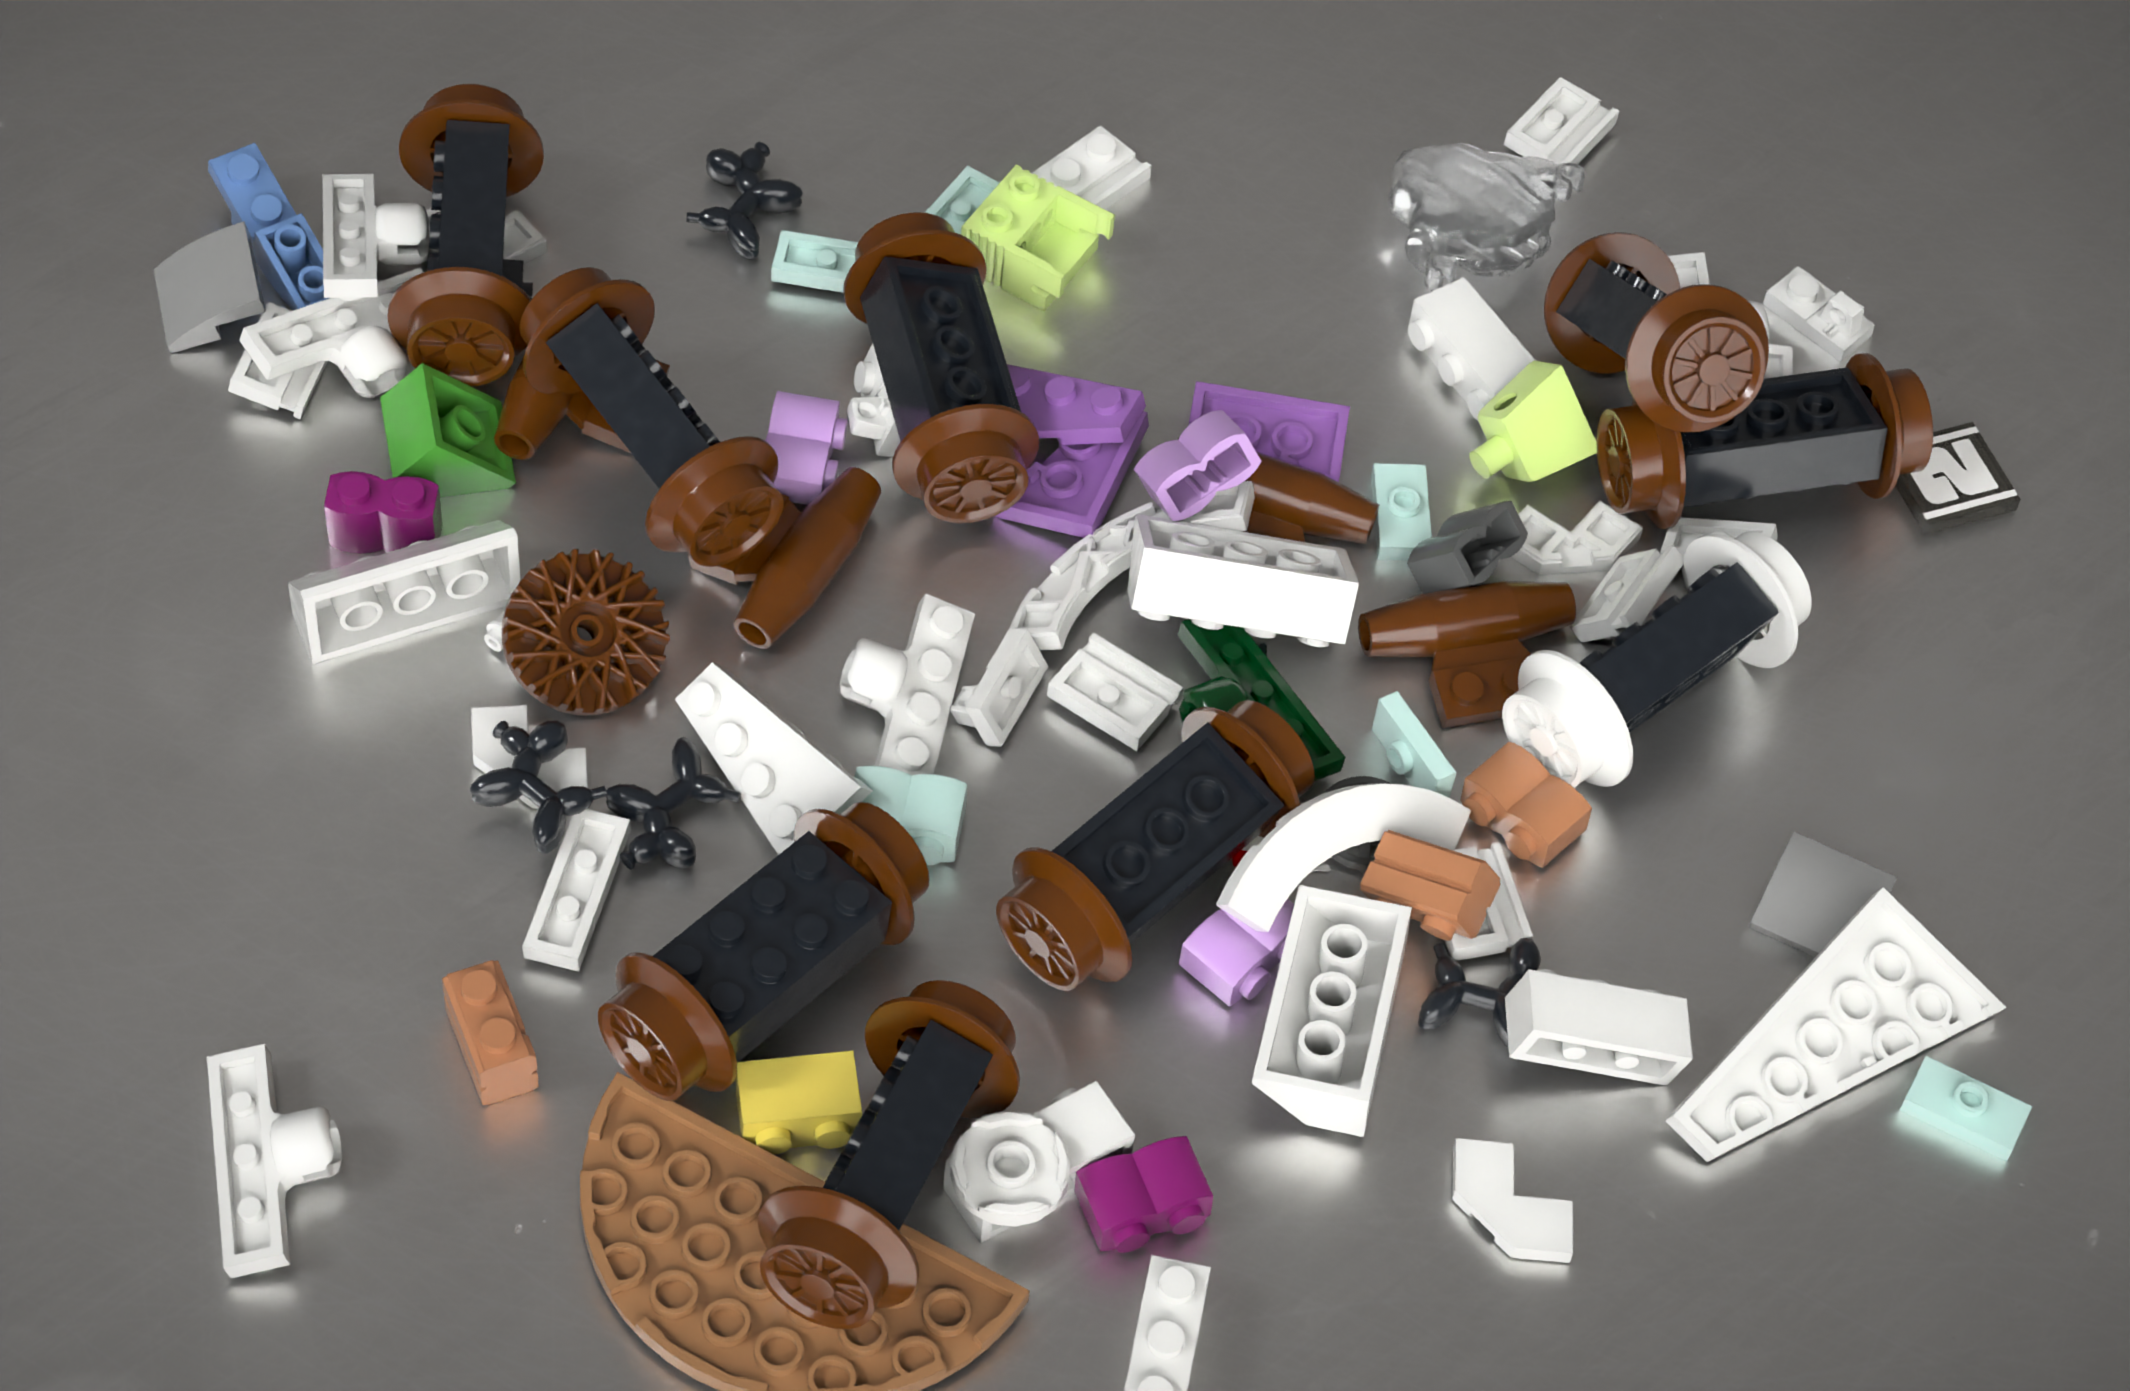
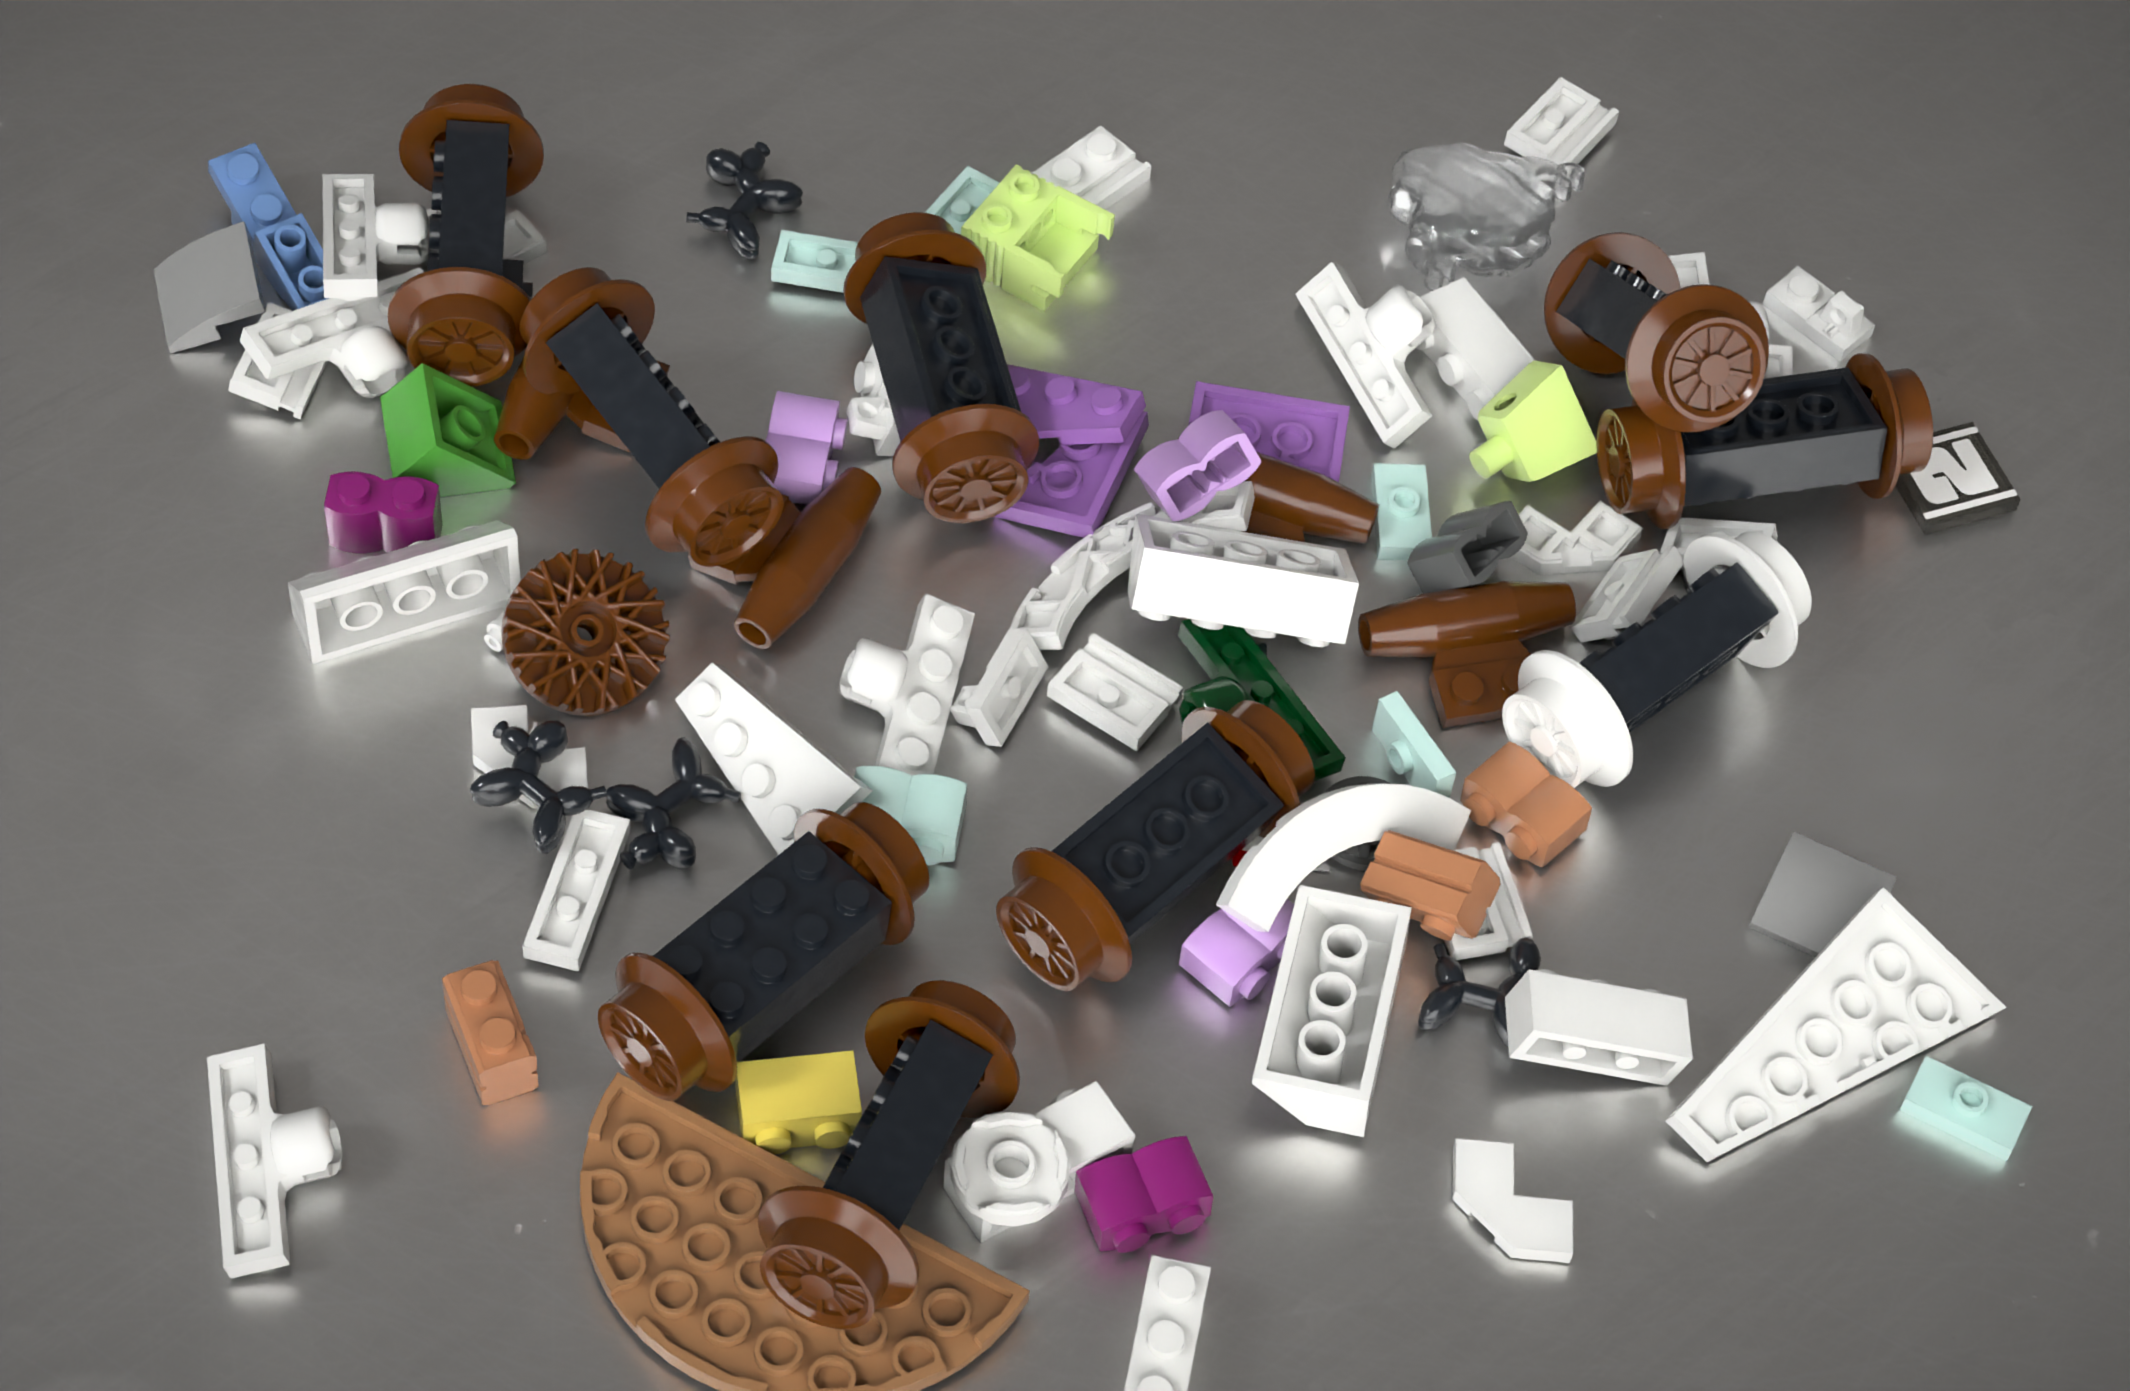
(1372, 347): none -> white plate

